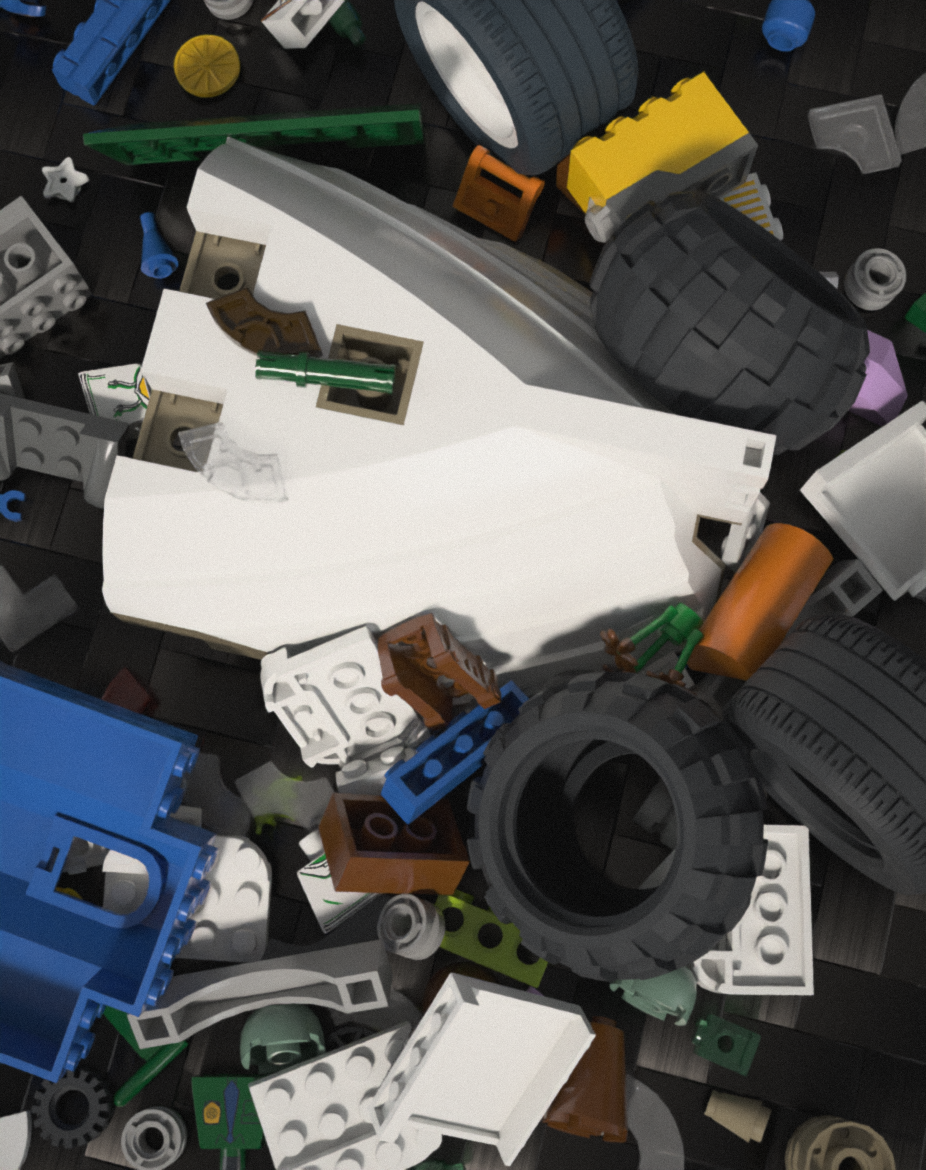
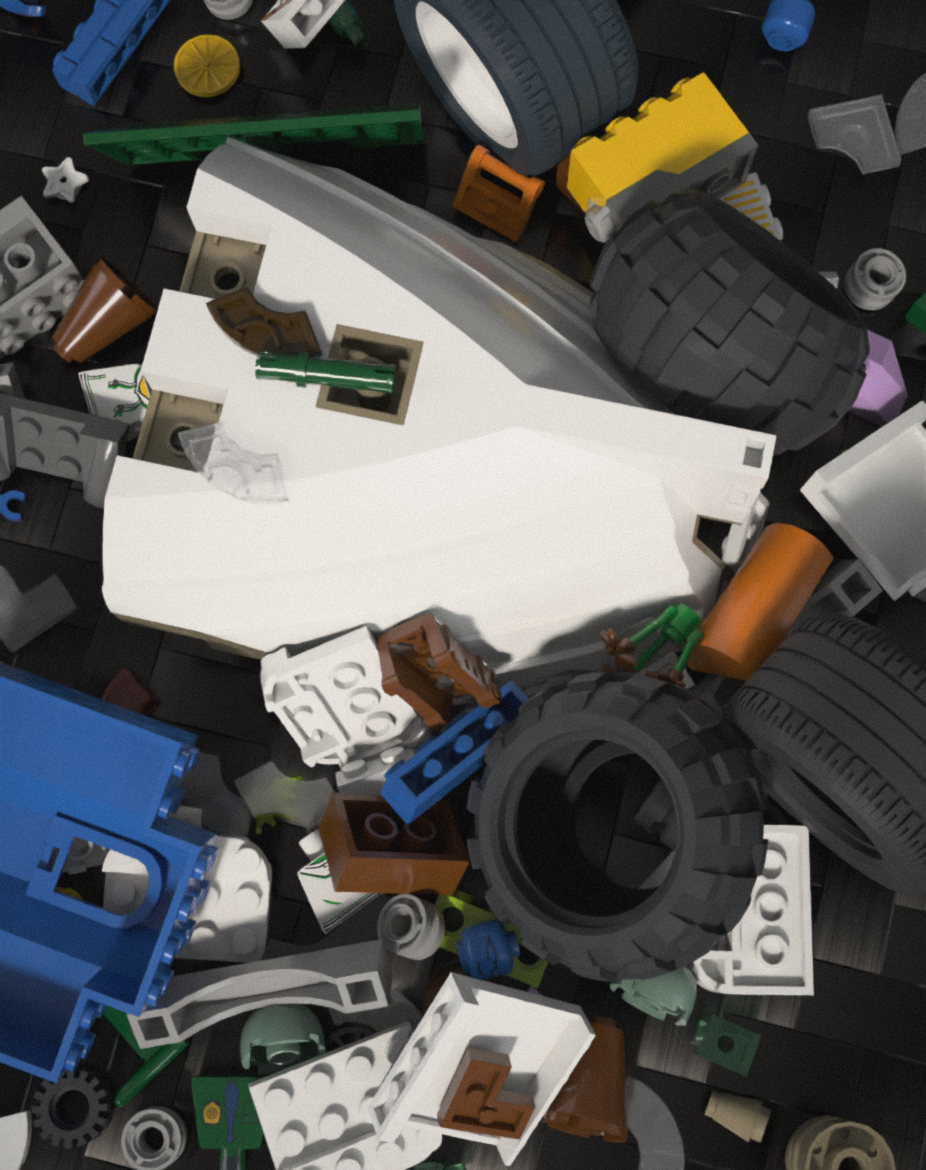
(100, 313): none -> reddish brown cone
(157, 257): blue cone -> none
(477, 1098): none -> reddish brown plate
(487, 950): none -> blue head

